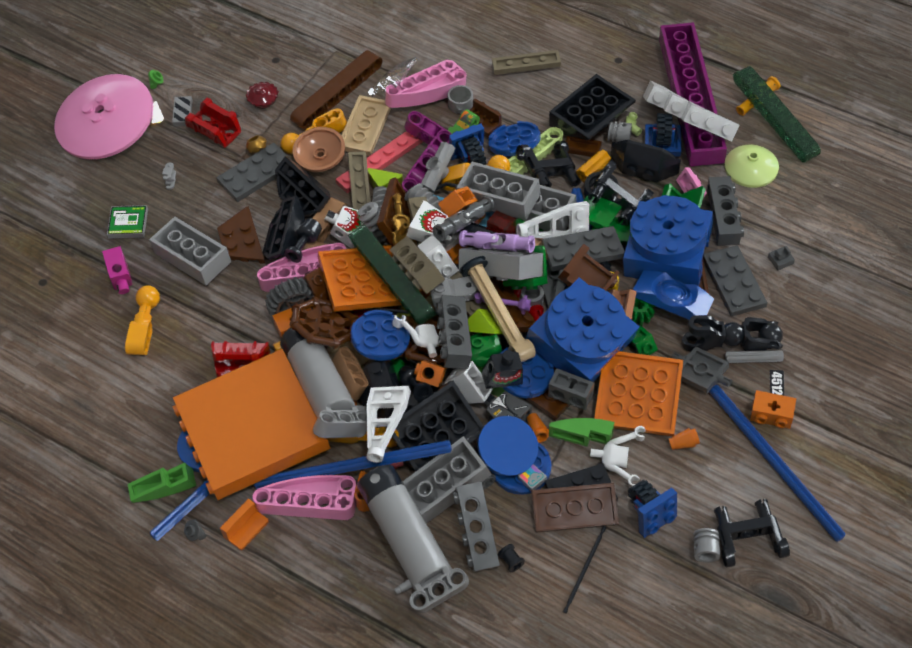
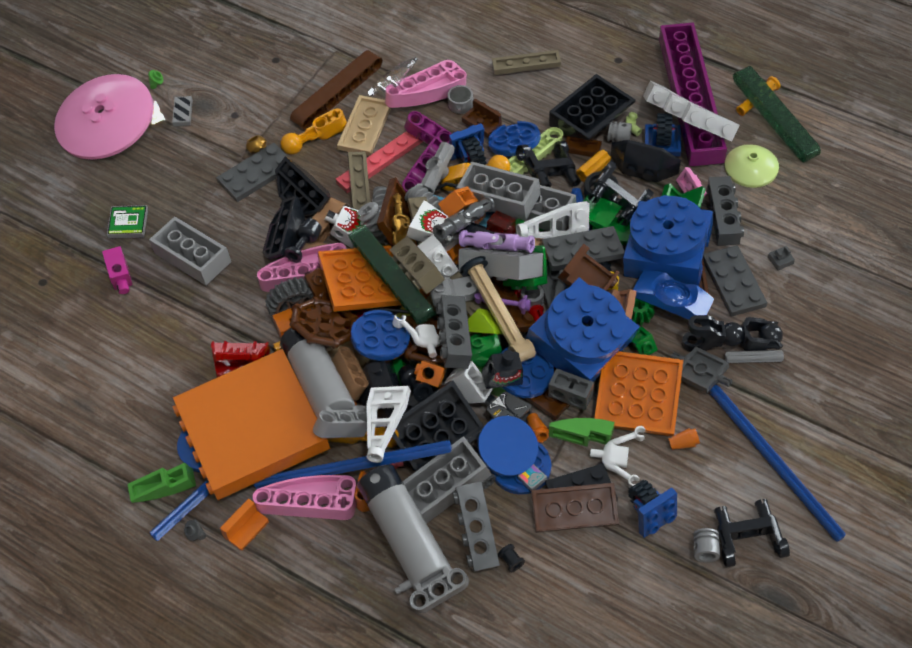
(140, 329): light orange beam -> none
(169, 175): light grey piece -> none
(219, 118): red piece -> none
(240, 237): reddish brown wing -> none
(262, 94): dark red piece -> none
(317, 143): nougat dish -> none
(381, 178): lime slope -> none
(466, 120): leg -> none
(584, 570): black piece -> none
(773, 409): orange brick -> none
(777, 382): sticker -> none

